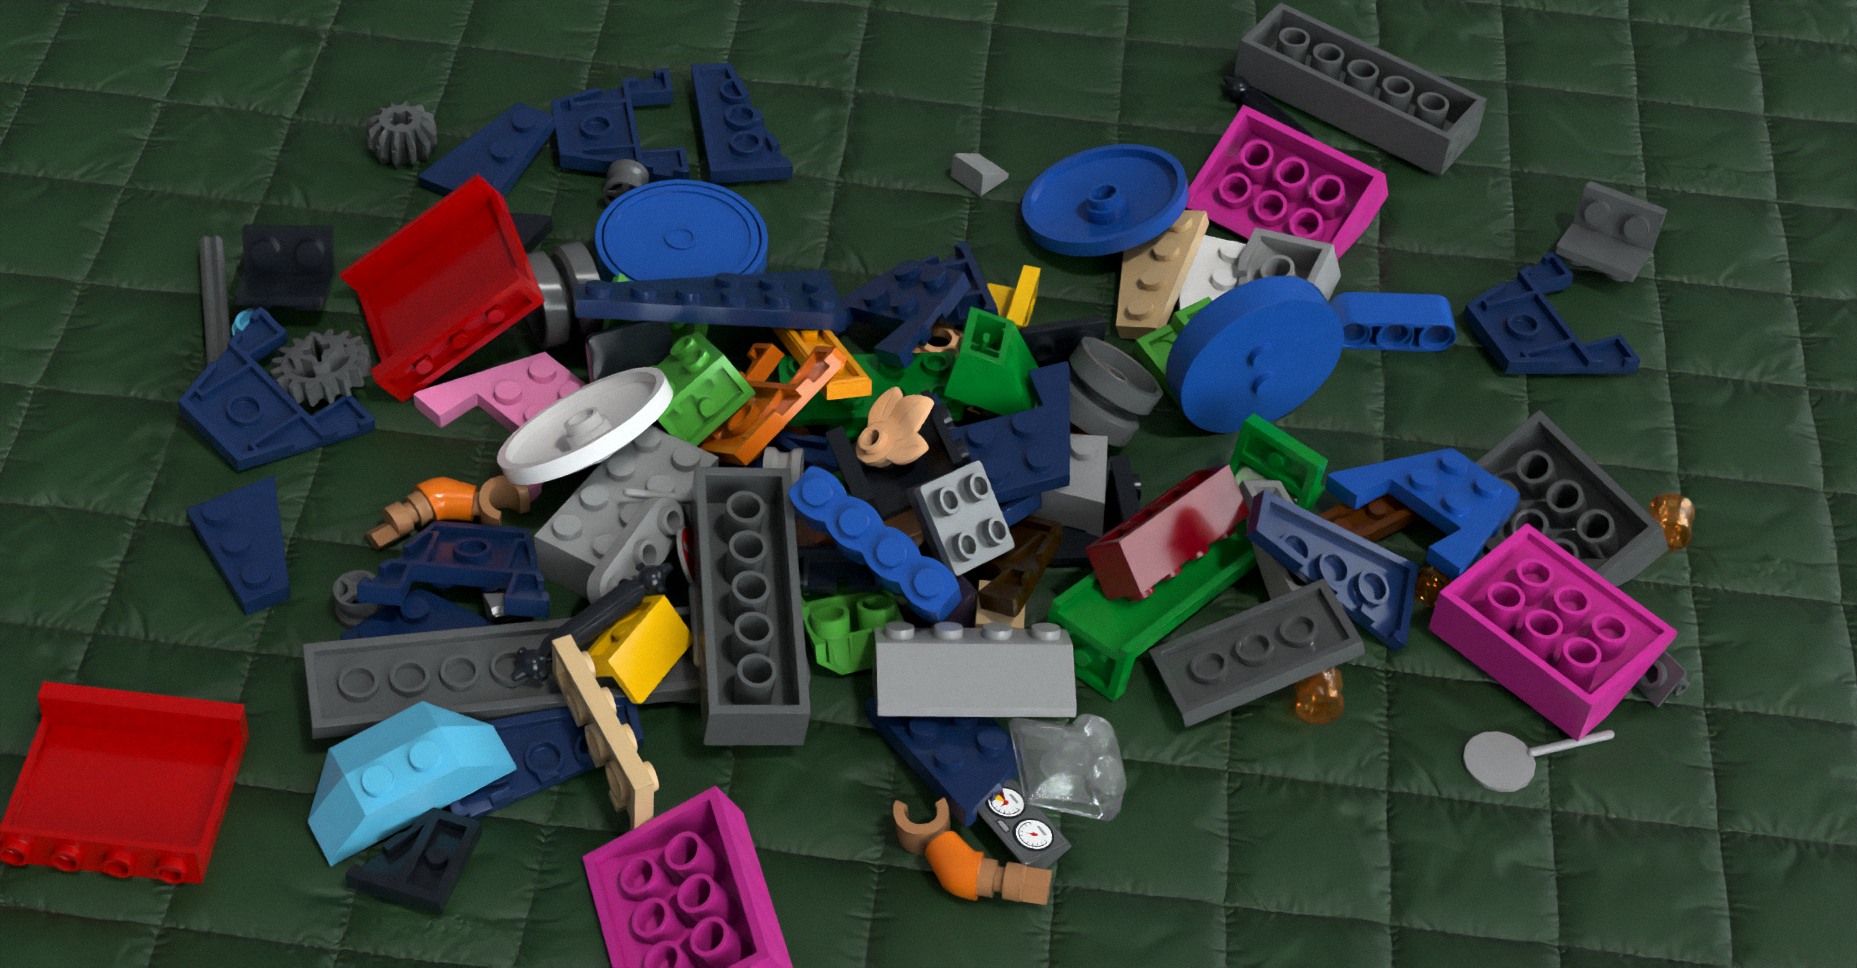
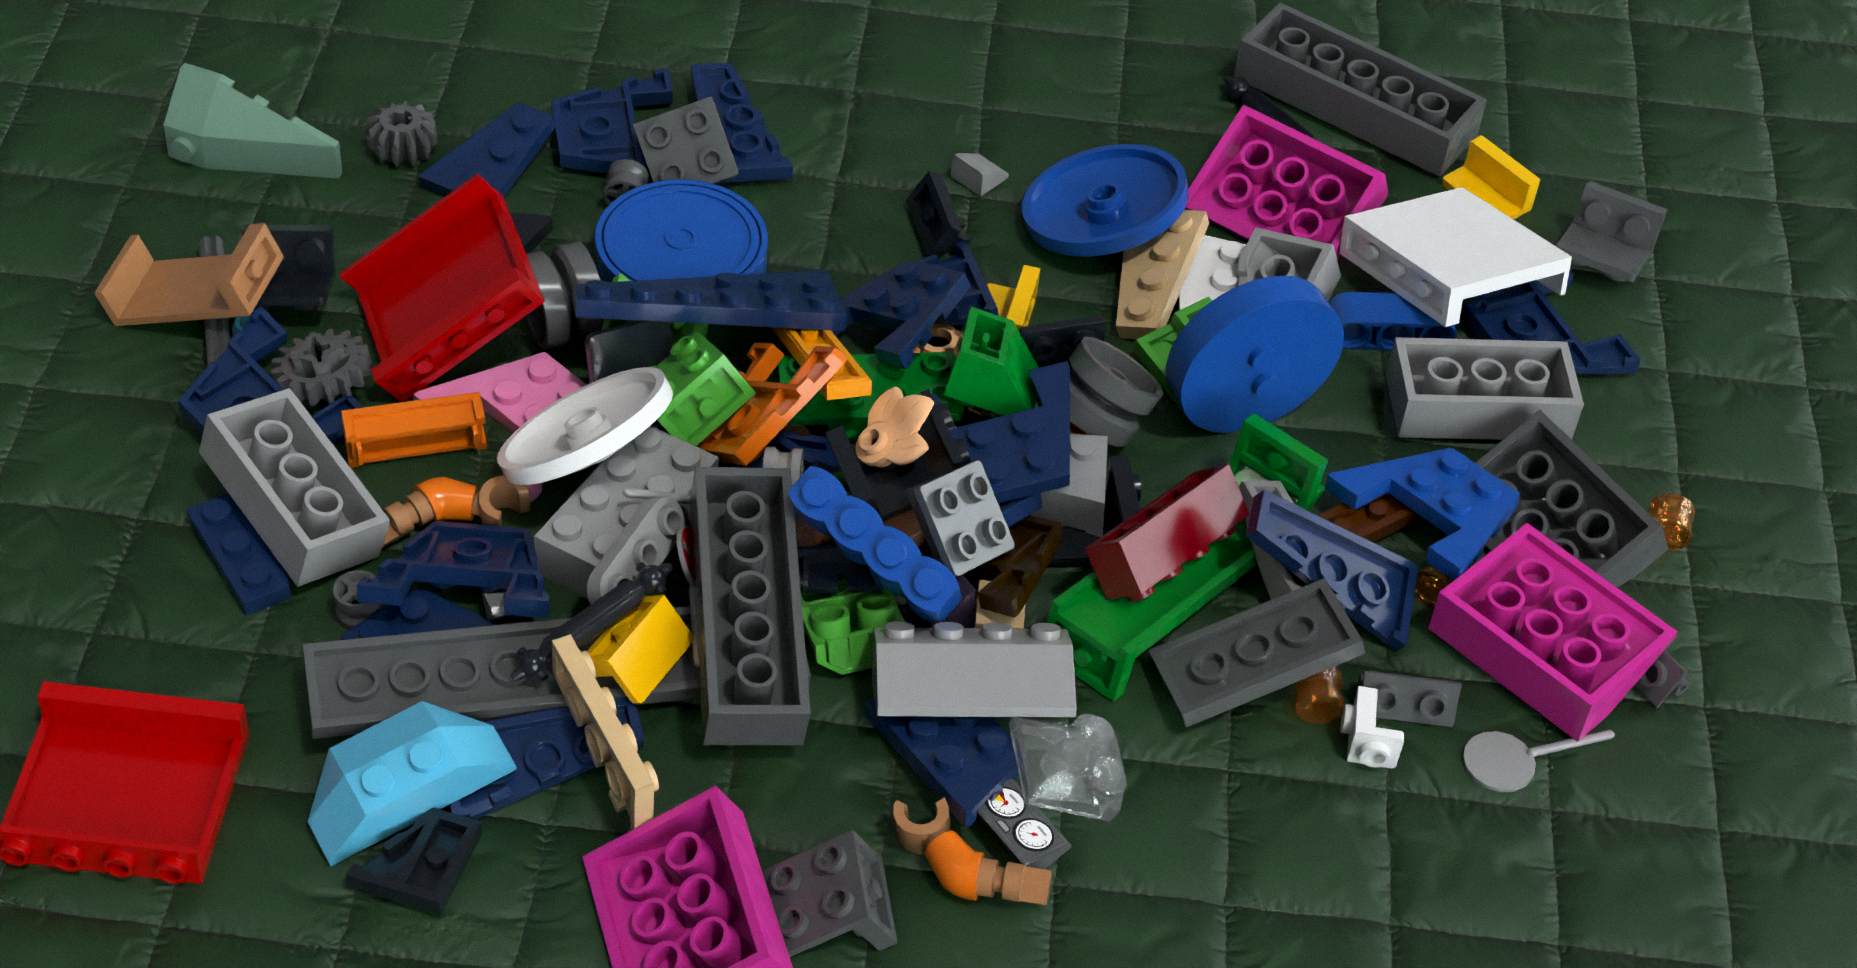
(189, 288): none -> medium nougat panel
(227, 130): none -> sand green wedge
(293, 486): none -> light grey brick
(414, 428): none -> orange container
(687, 144): none -> dark grey bracket
(832, 892): none -> dark grey bracket
(935, 215): none -> black plate
(1365, 741): none -> white bracket
(1413, 697): none -> dark grey hinge
(1449, 250): none -> white panel
(1480, 386): none -> light grey brick
(1495, 178): none -> yellow panel

